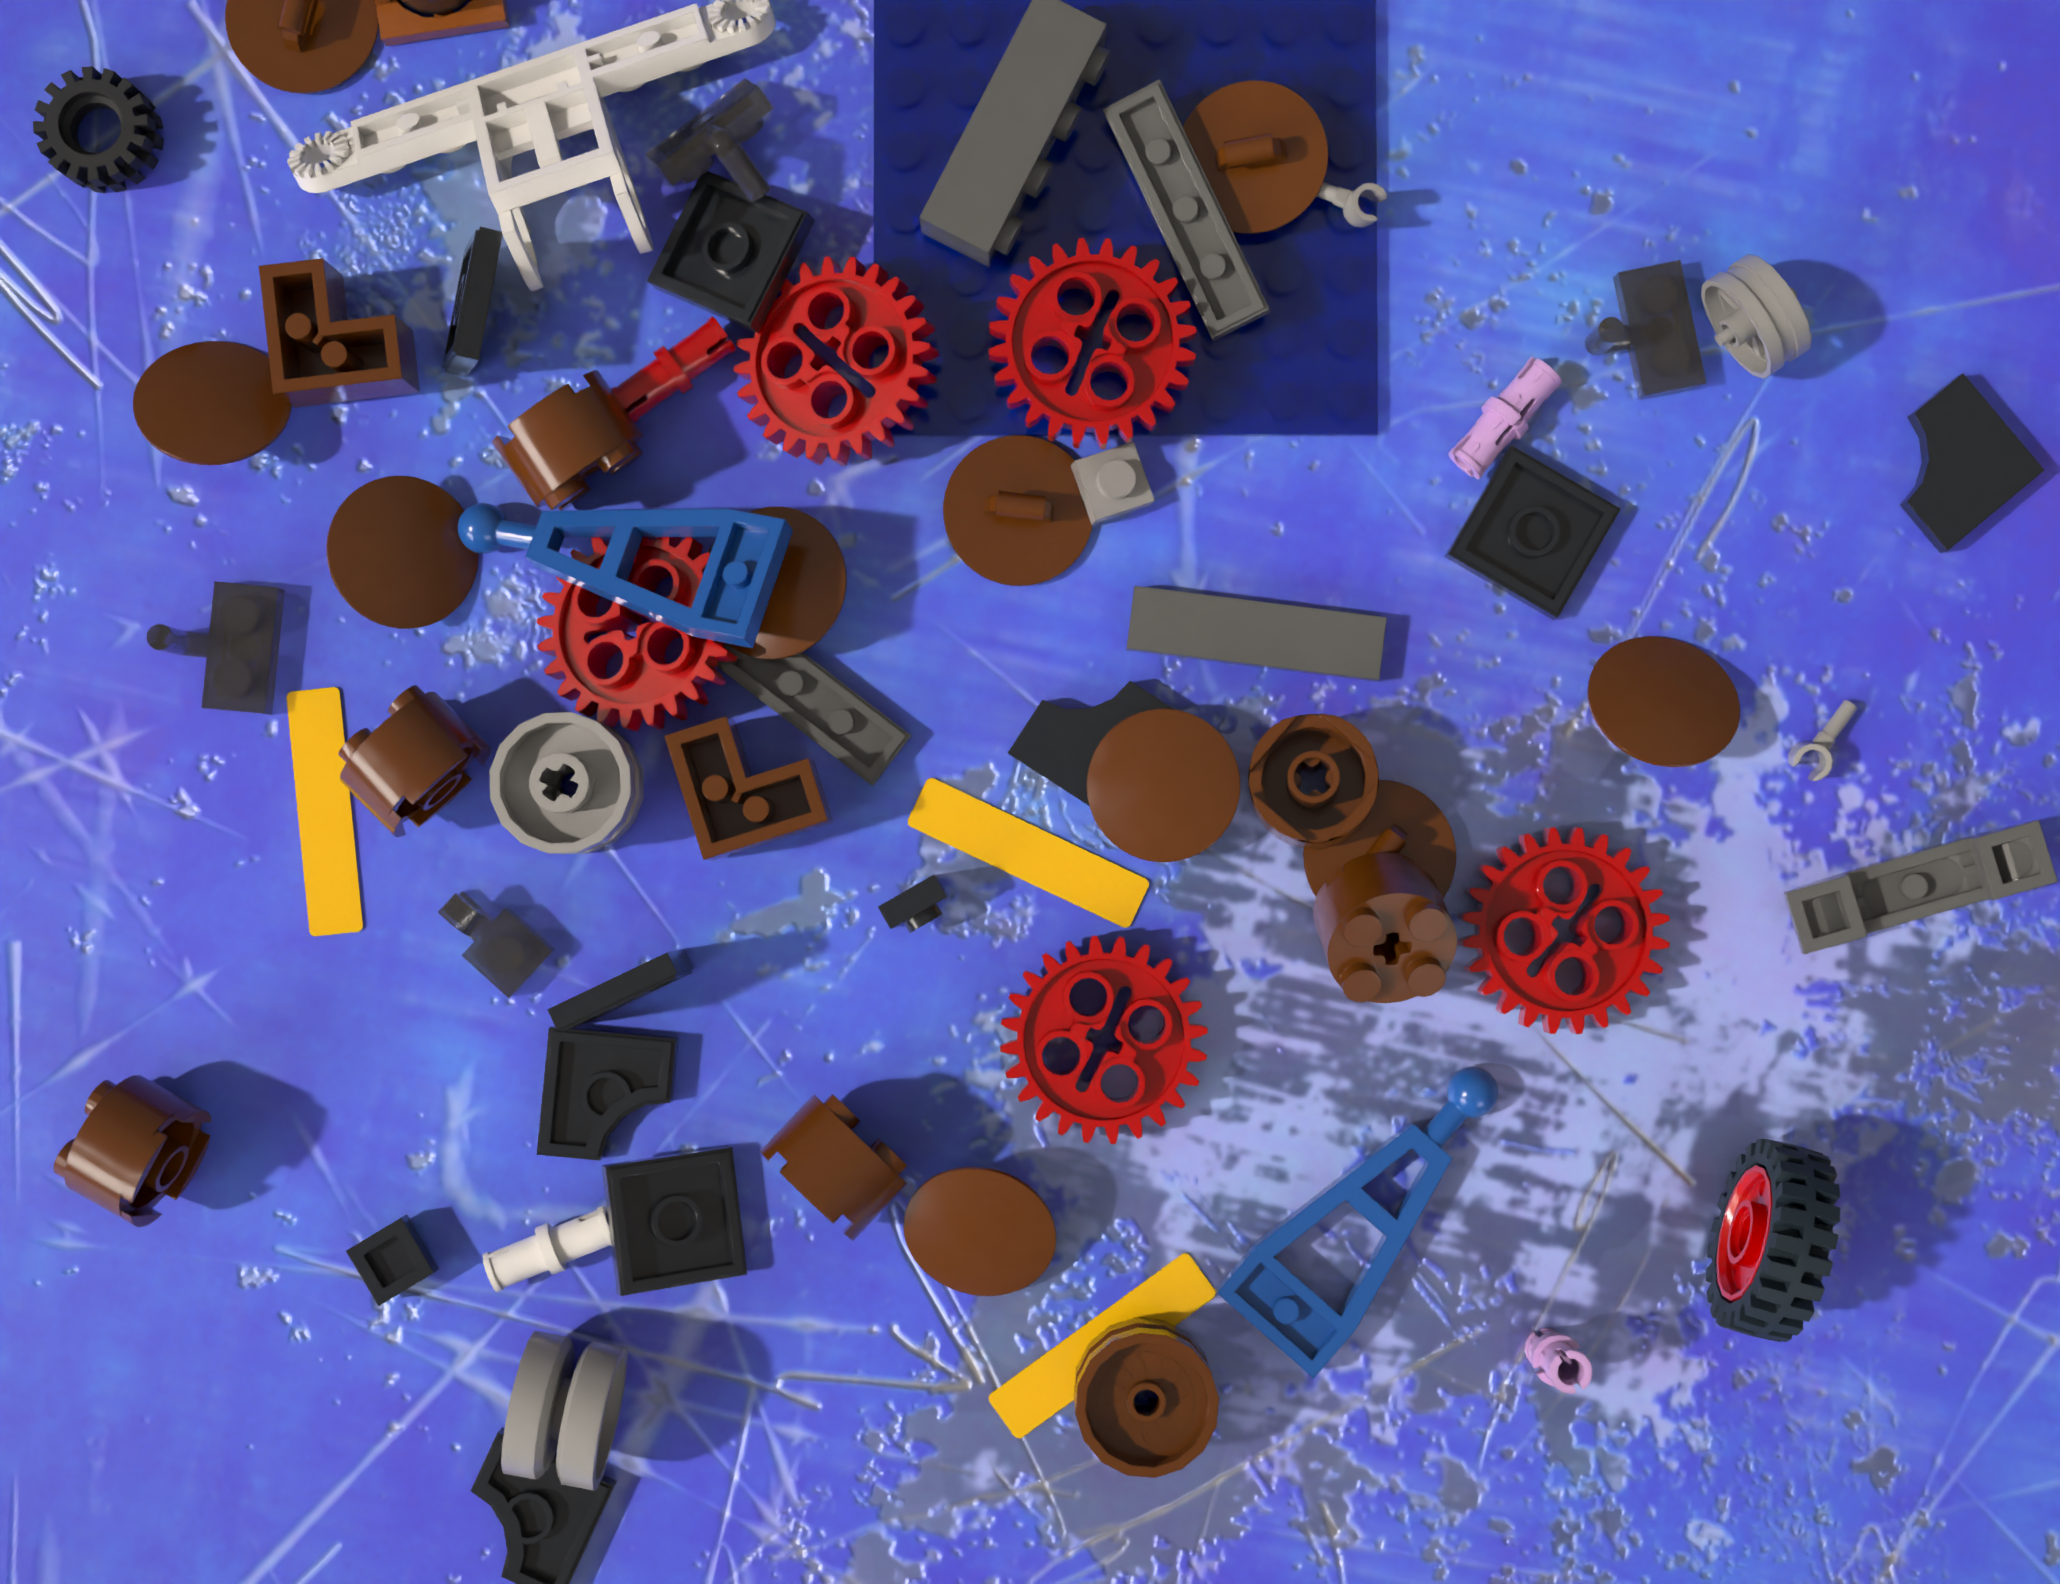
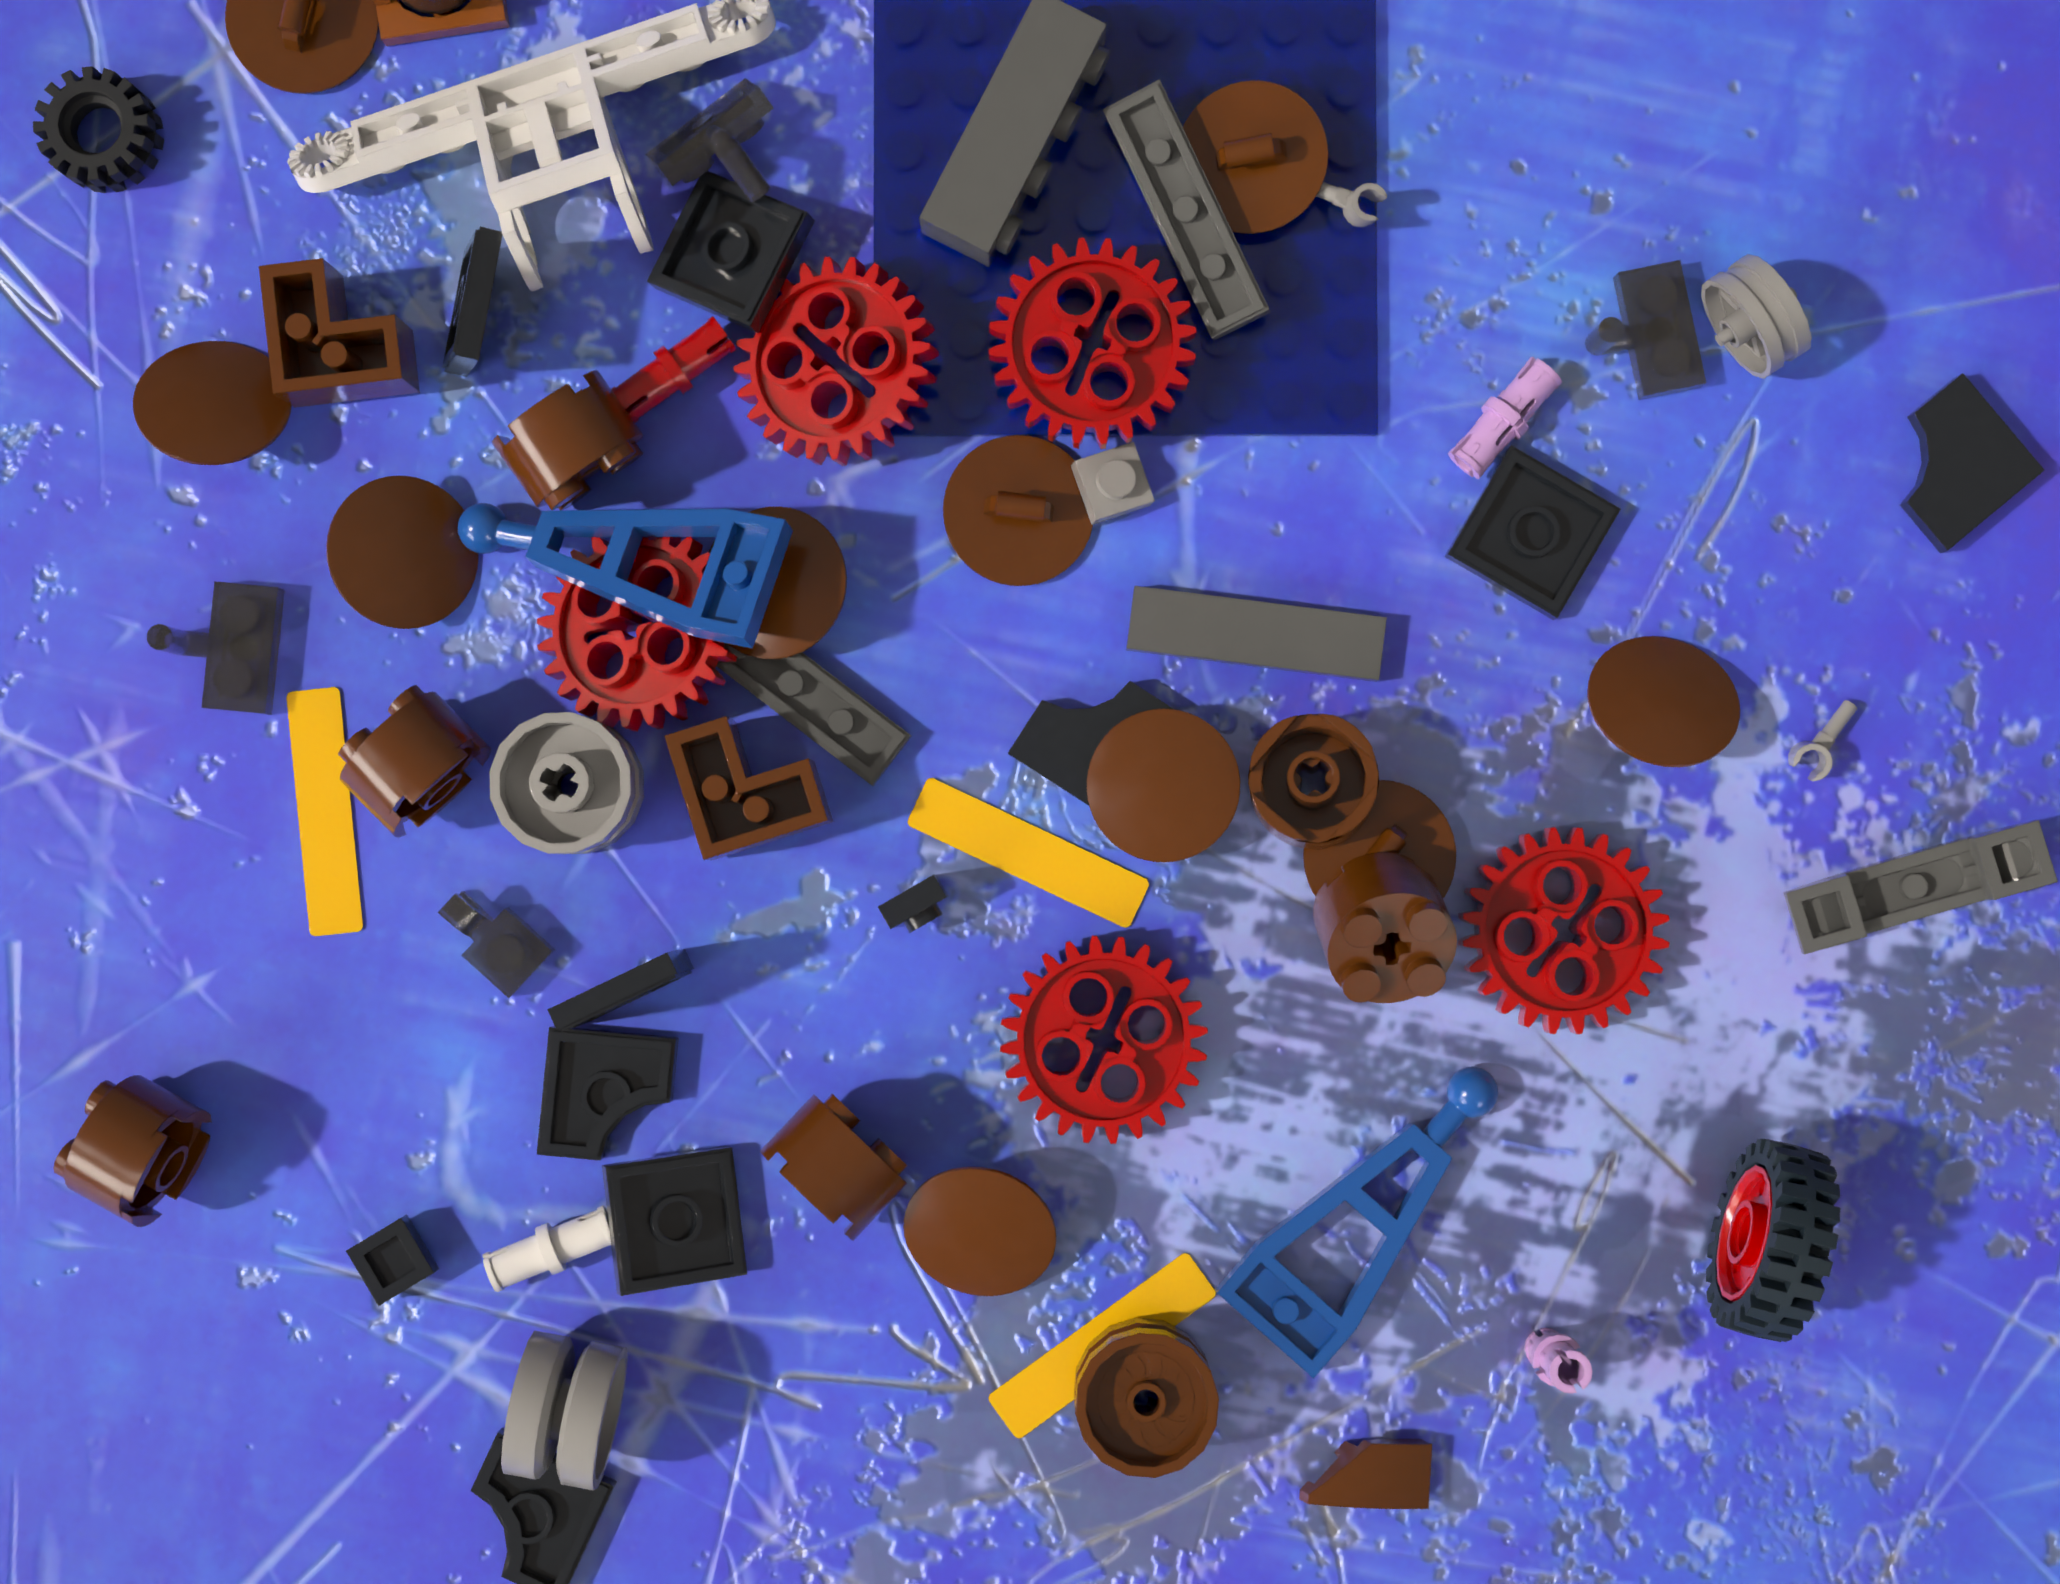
(1375, 1476): none -> reddish brown slope

